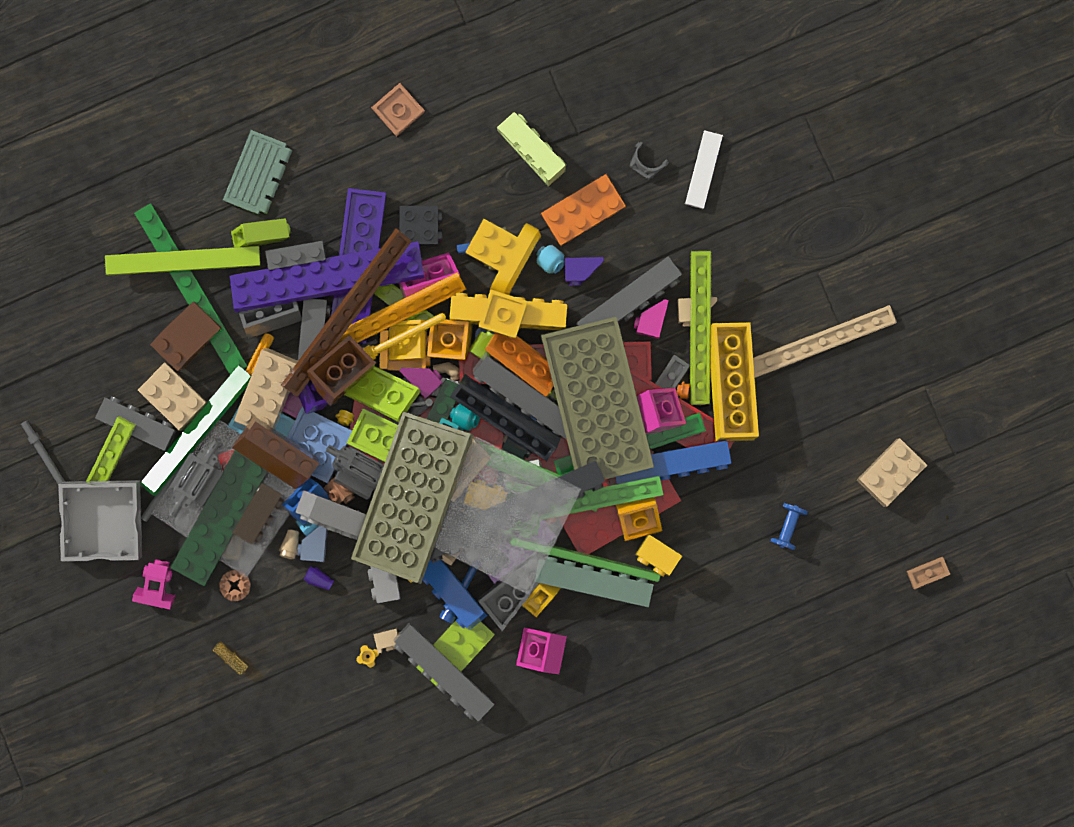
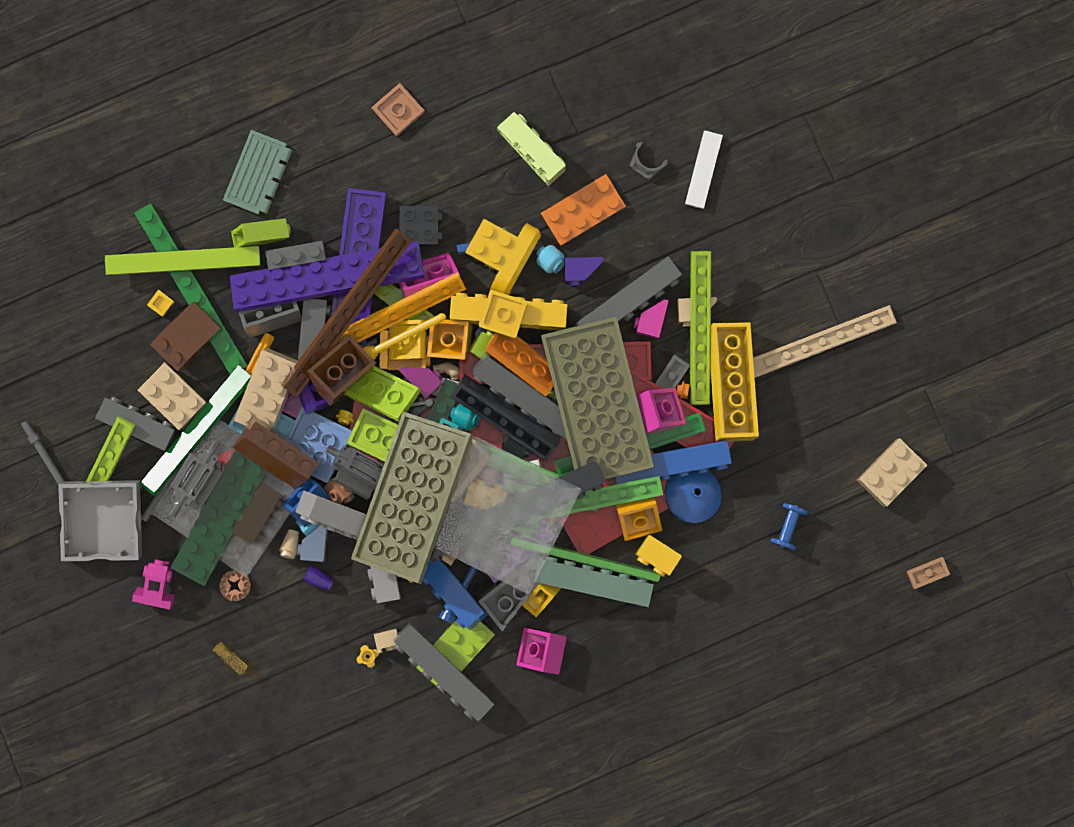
(160, 303): none -> yellow plate
(687, 505): none -> blue dish

